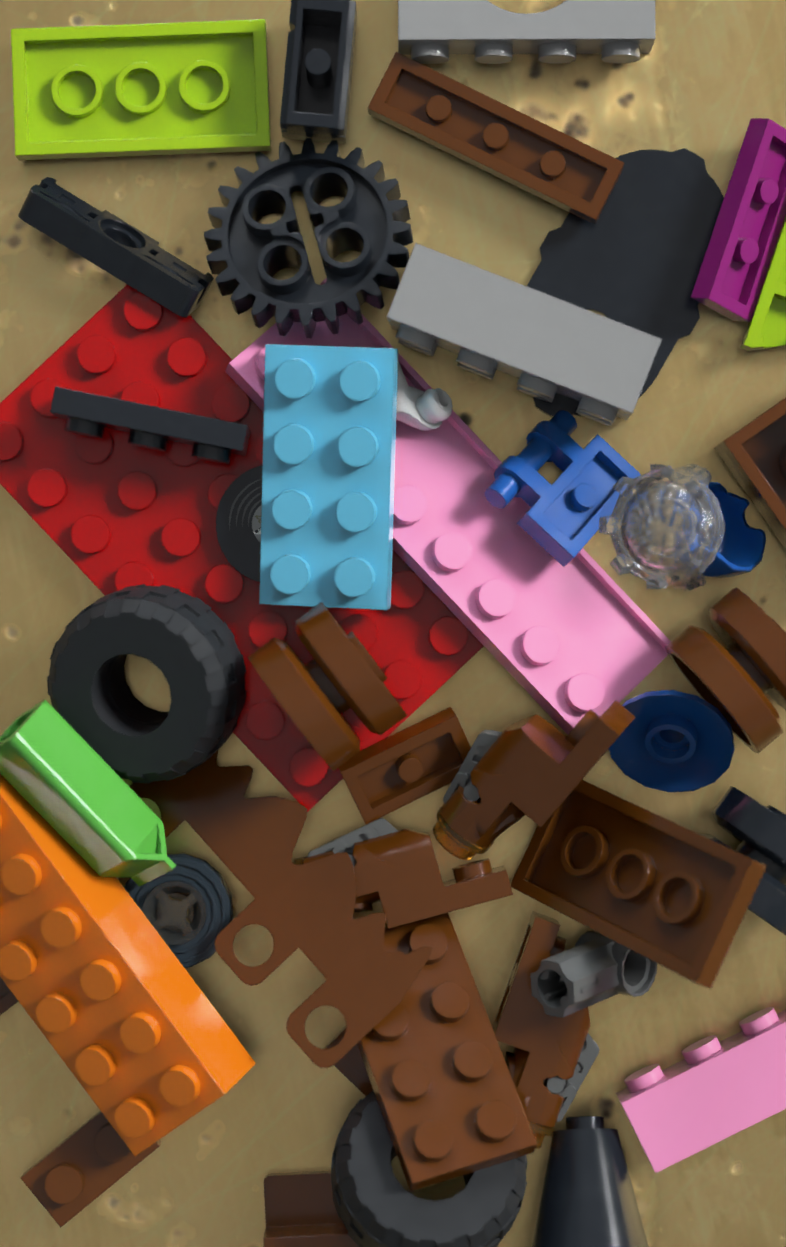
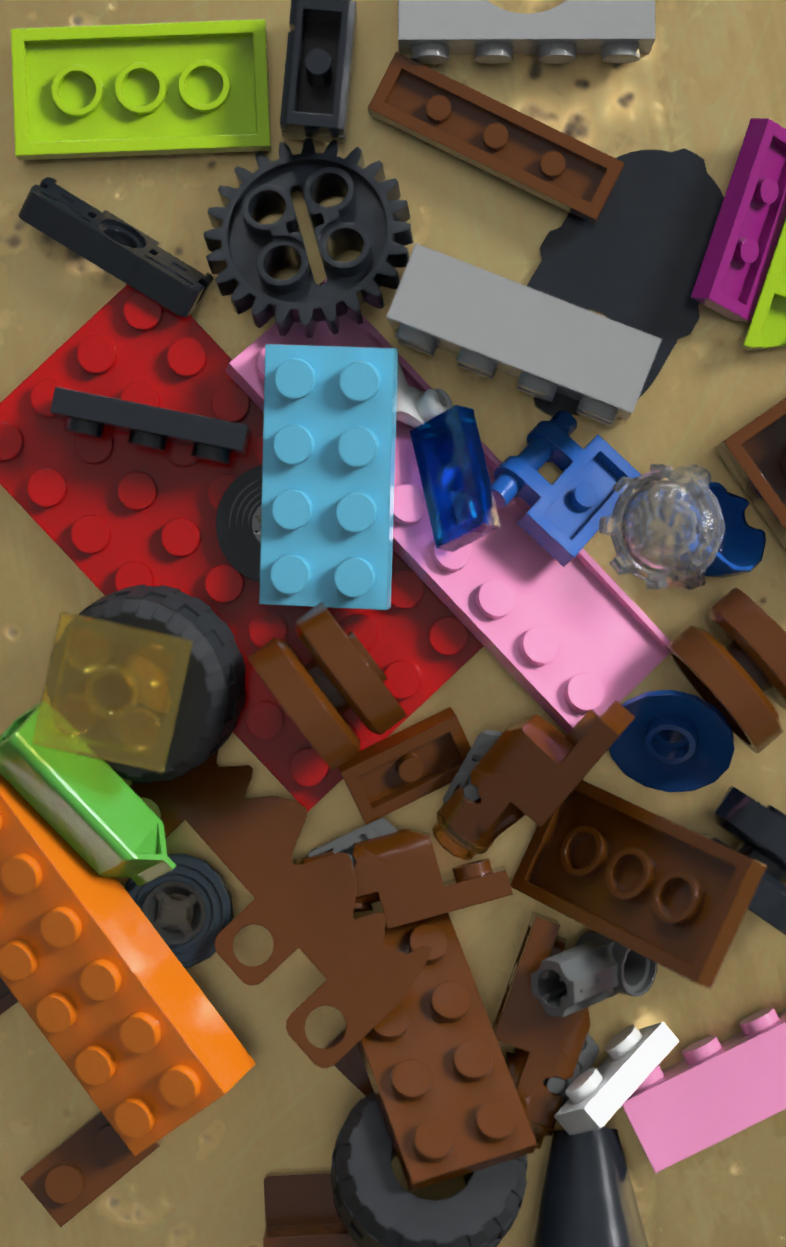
(112, 691): none -> clear yellow plate
(455, 478): none -> clear blue plate
(603, 1090): none -> white plate

